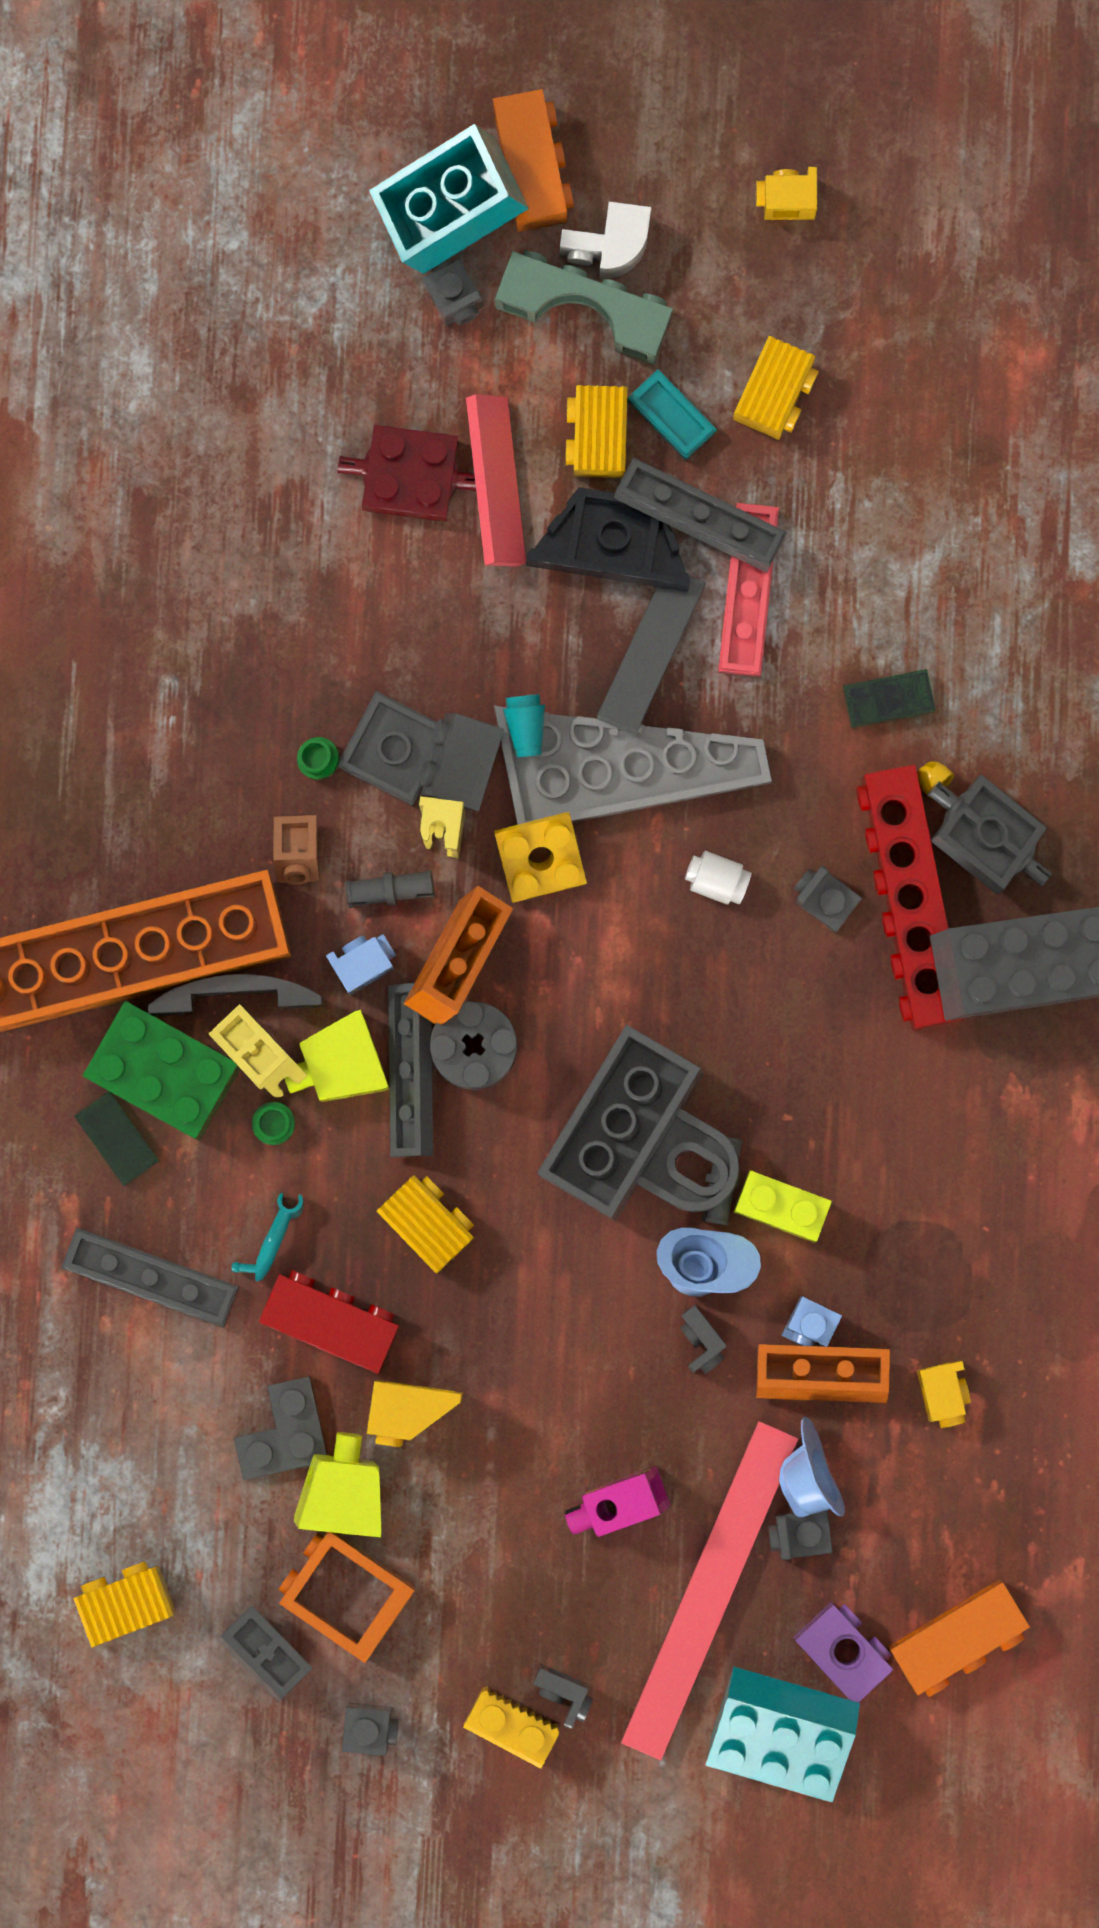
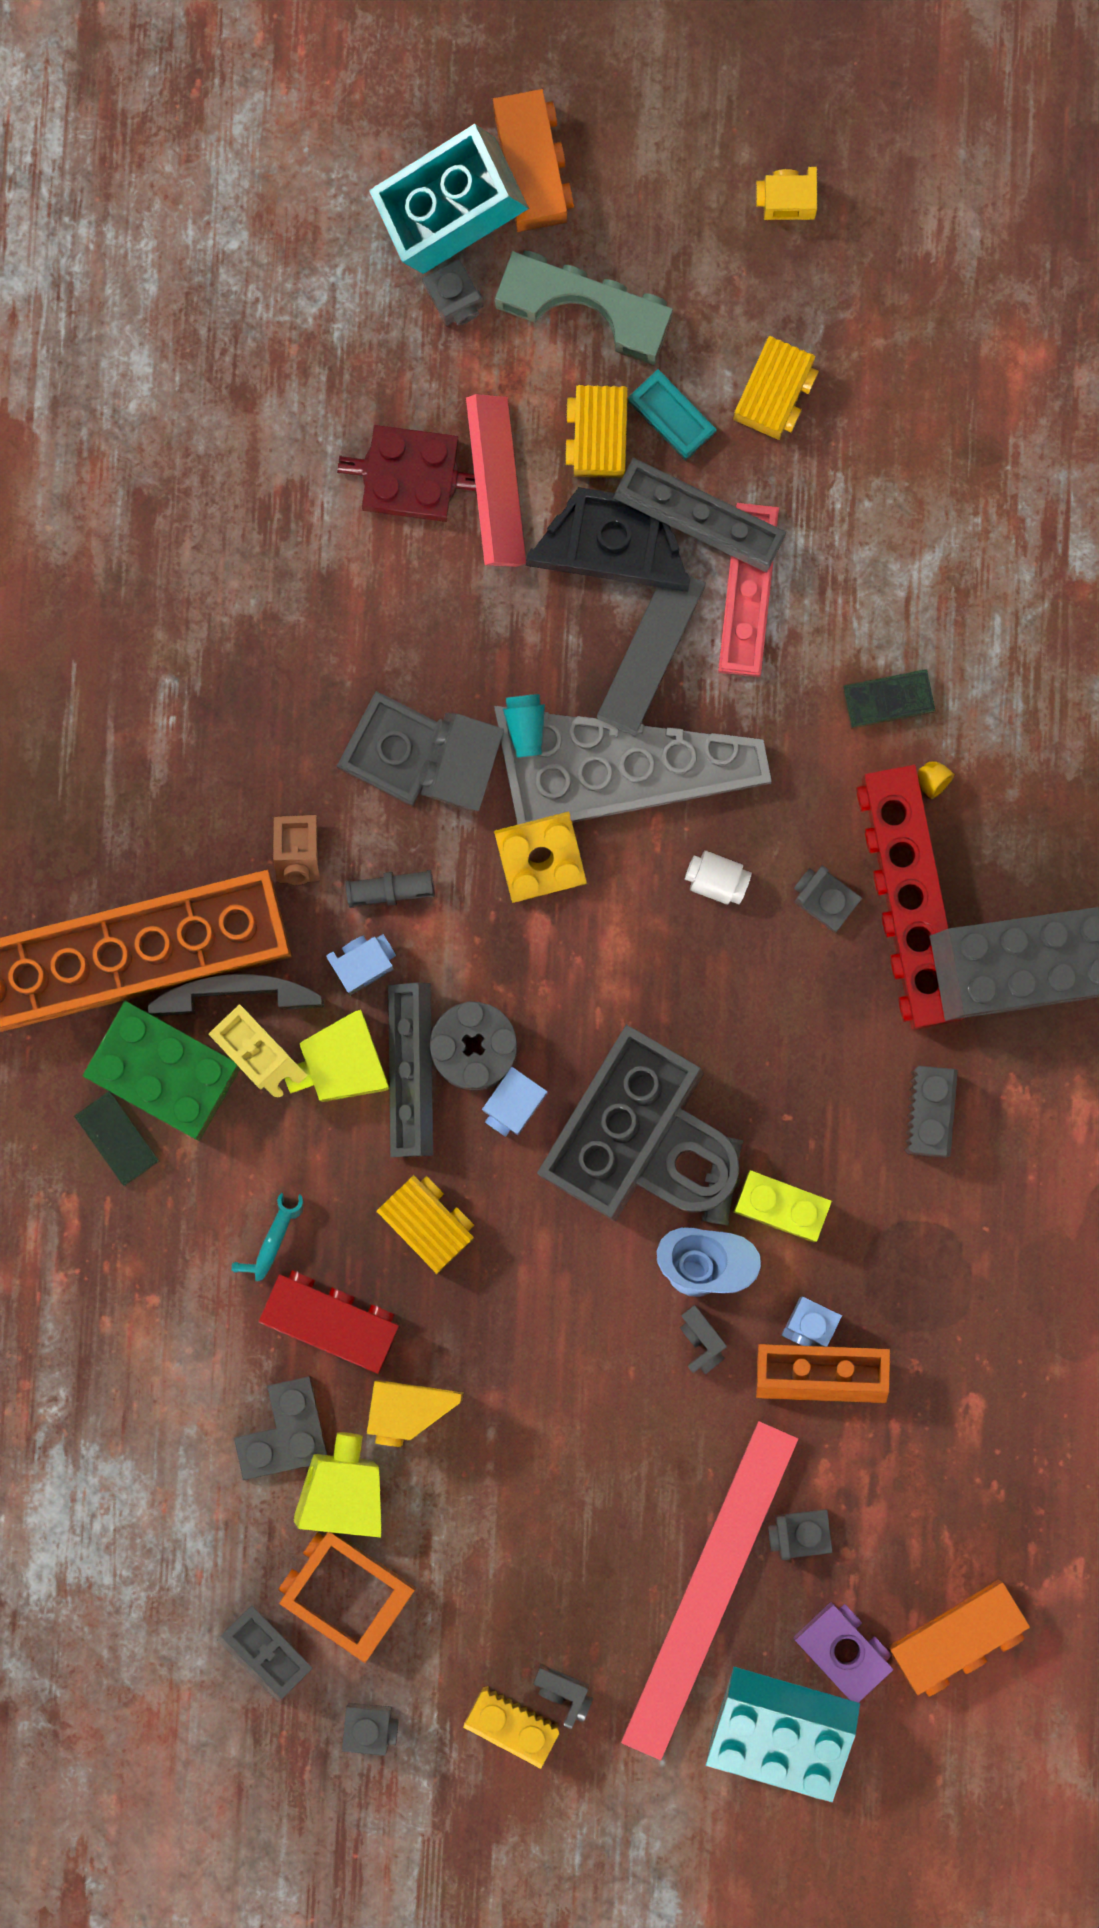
(125, 1604): yellow brick -> none
(150, 1277): dark grey tile -> none
(273, 1123): green plate -> none
(318, 758): green plate -> none
(442, 816): light yellow hinge -> none
(458, 956): orange brick -> none
(513, 1103): none -> light blue brick
(618, 248): white brick -> none
(635, 1497): dark pink torso -> none
(807, 1477): light blue piece -> none
(931, 1111): none -> dark grey brick
(944, 1393): yellow brick -> none
(989, 834): dark grey plate -> none

